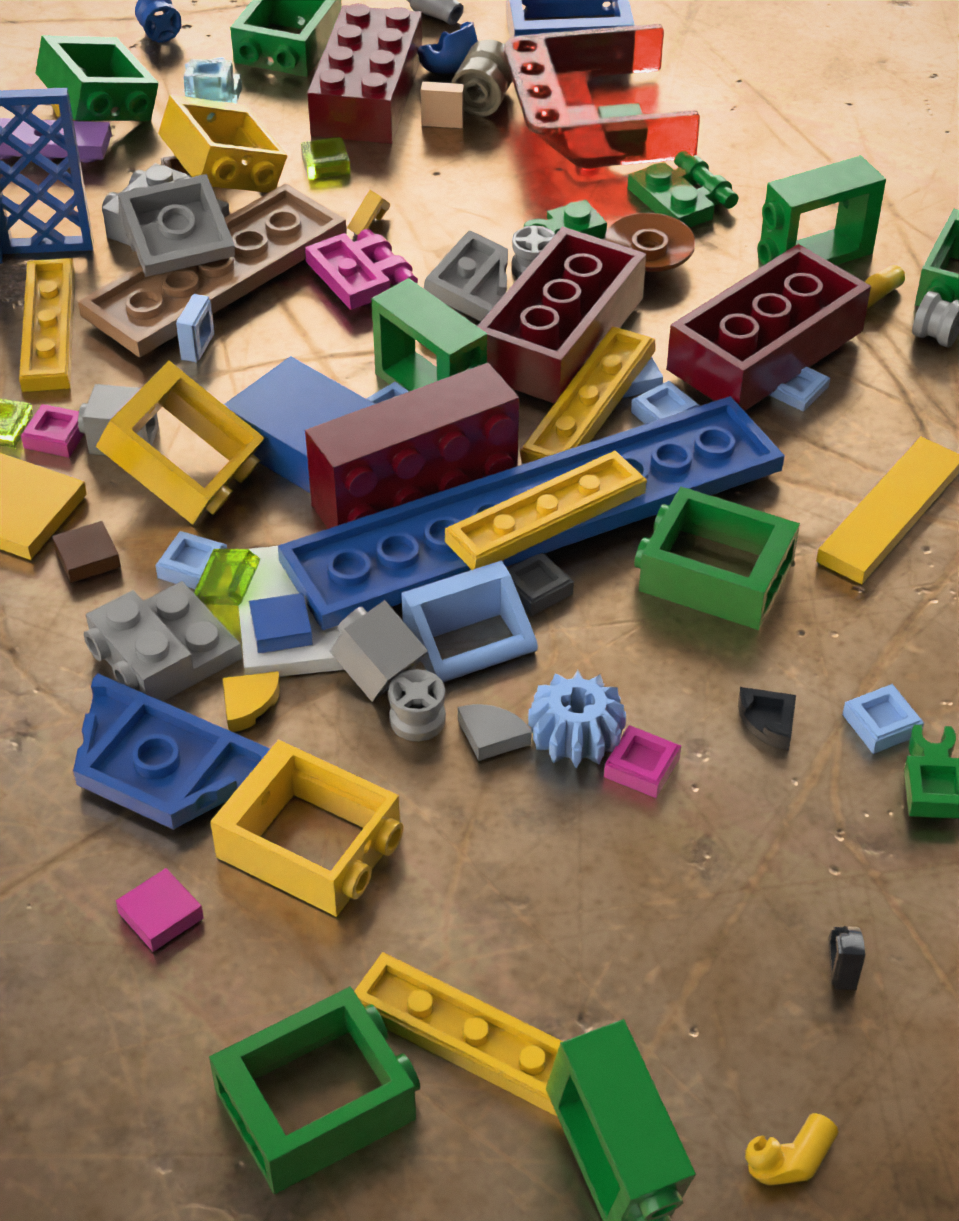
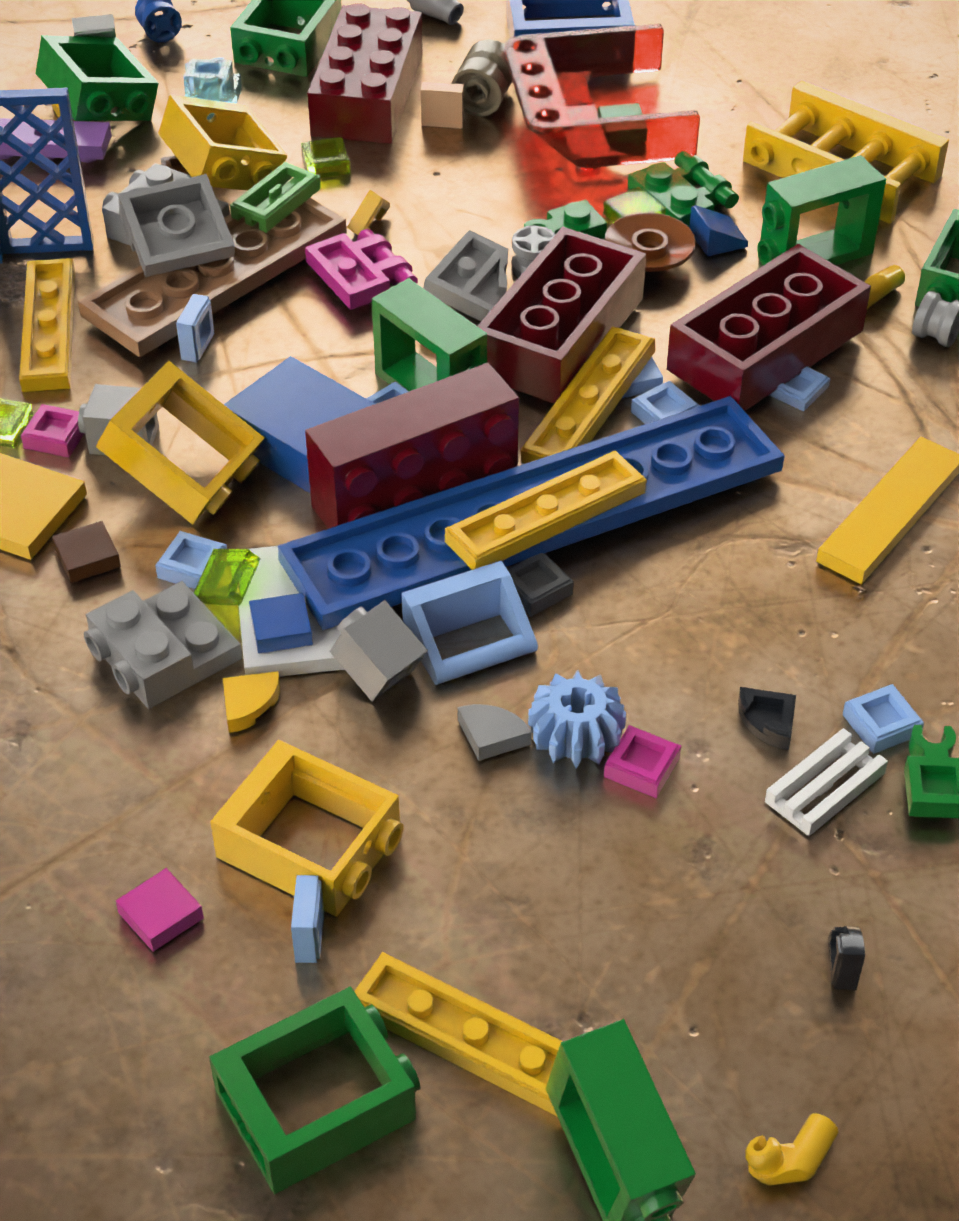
(94, 26): none -> white tile
(158, 756): blue wing -> none
(280, 198): none -> bright green tile
(307, 919): none -> light blue tile
(417, 705): light grey wheel -> none
(450, 51): blue hair -> none
(630, 203): none -> clear neon green tile
(708, 587): green window -> none
(715, 231): none -> blue slope
(852, 126): none -> yellow fence
(852, 755): none -> white tile

